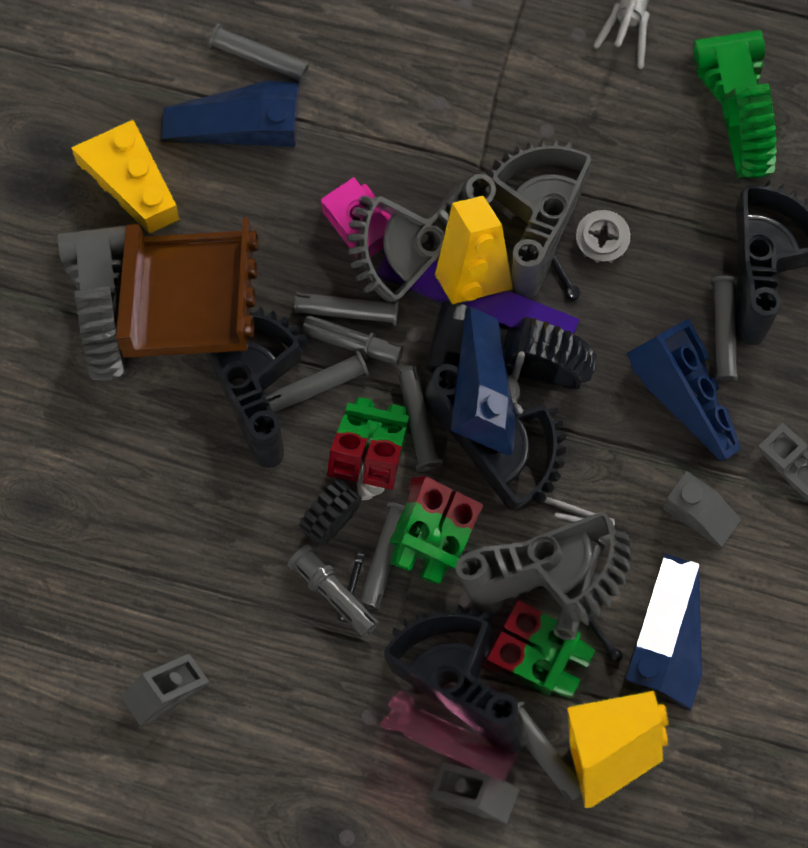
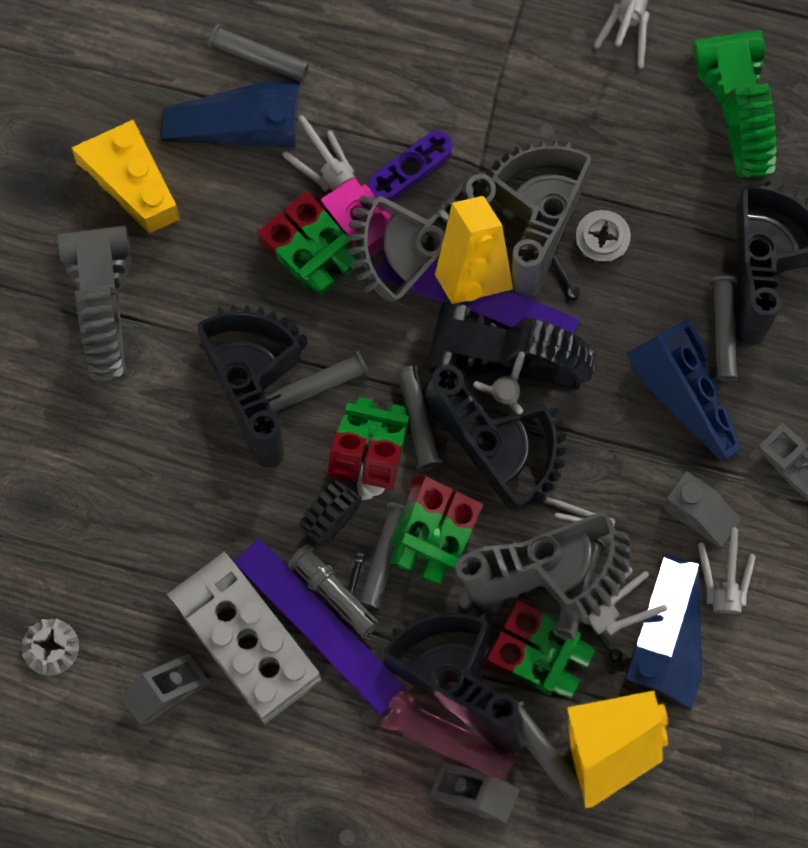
(59, 659): none -> light grey gear
(187, 292): reddish brown panel -> none
(224, 587): none -> light grey hinge
(307, 243): none -> green hips
(319, 625): none -> dark purple tile
(334, 171): none -> light grey plant
(347, 308): dark grey pin -> none
(353, 340): dark grey axle -> none
(435, 161): none -> dark purple beam
(483, 392): dark blue wedge -> none
(609, 614): none -> light grey plant
(727, 596): none -> light grey plant

